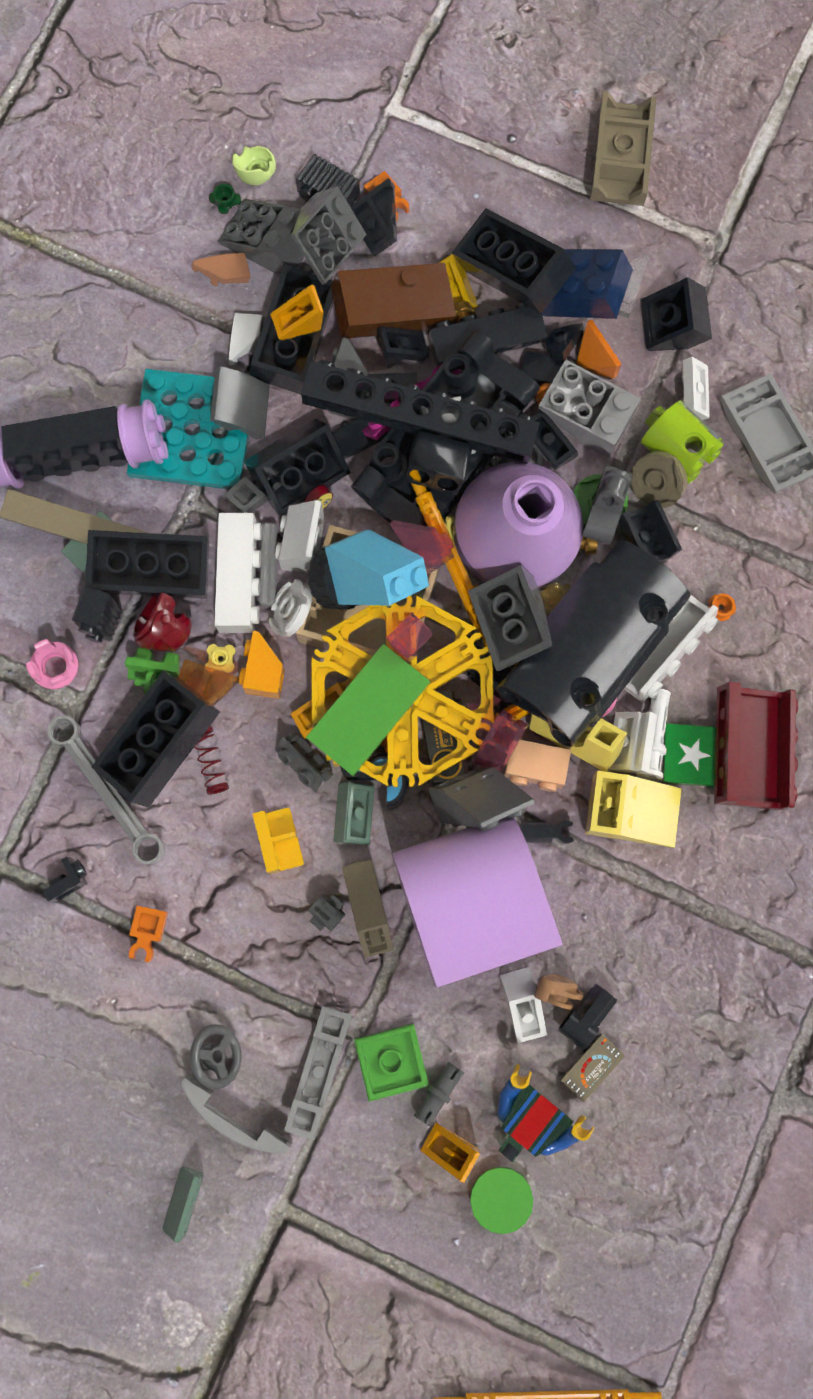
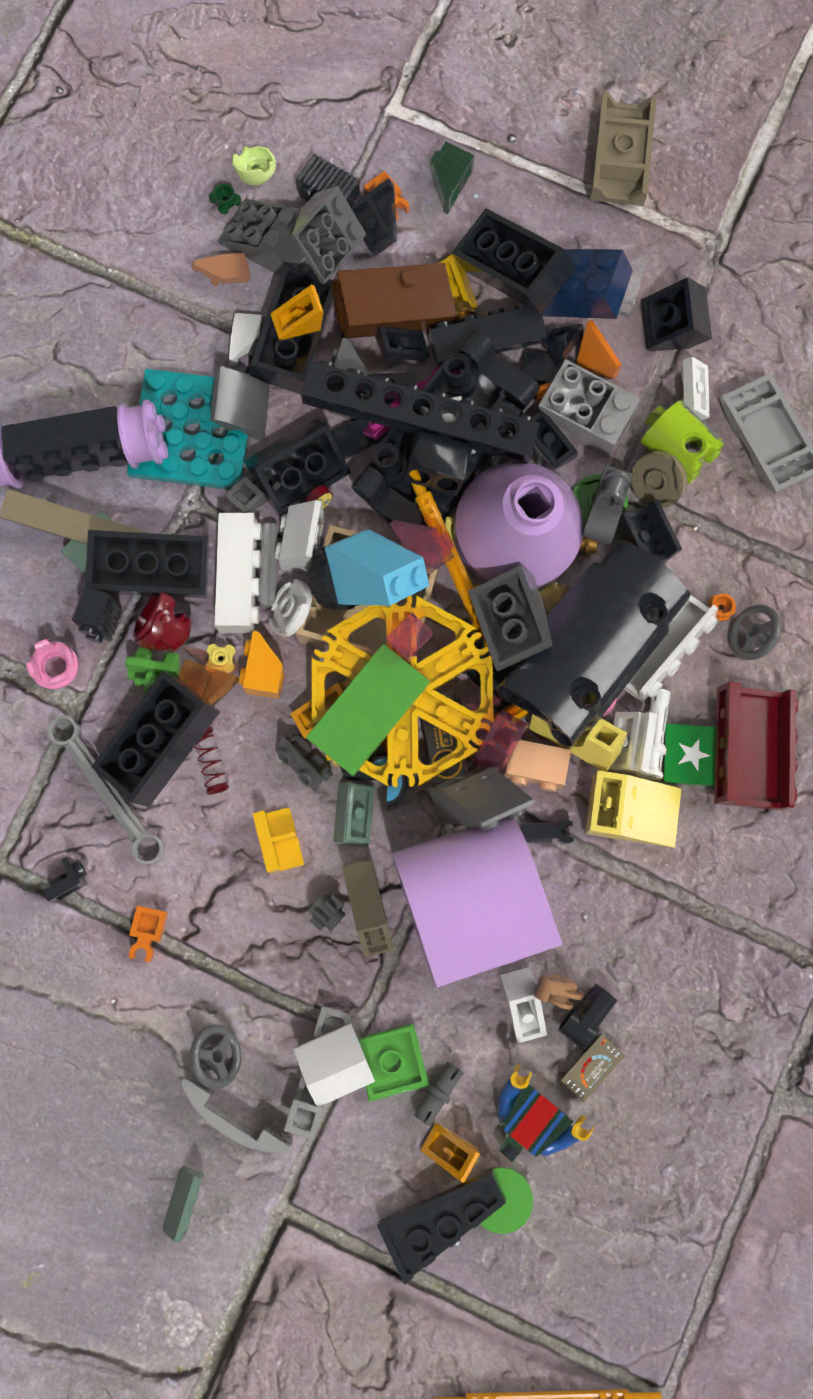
(333, 1065): none -> white slope
(433, 1225): none -> black wing
(450, 173): none -> clear green slope
(758, 636): none -> dark grey piece

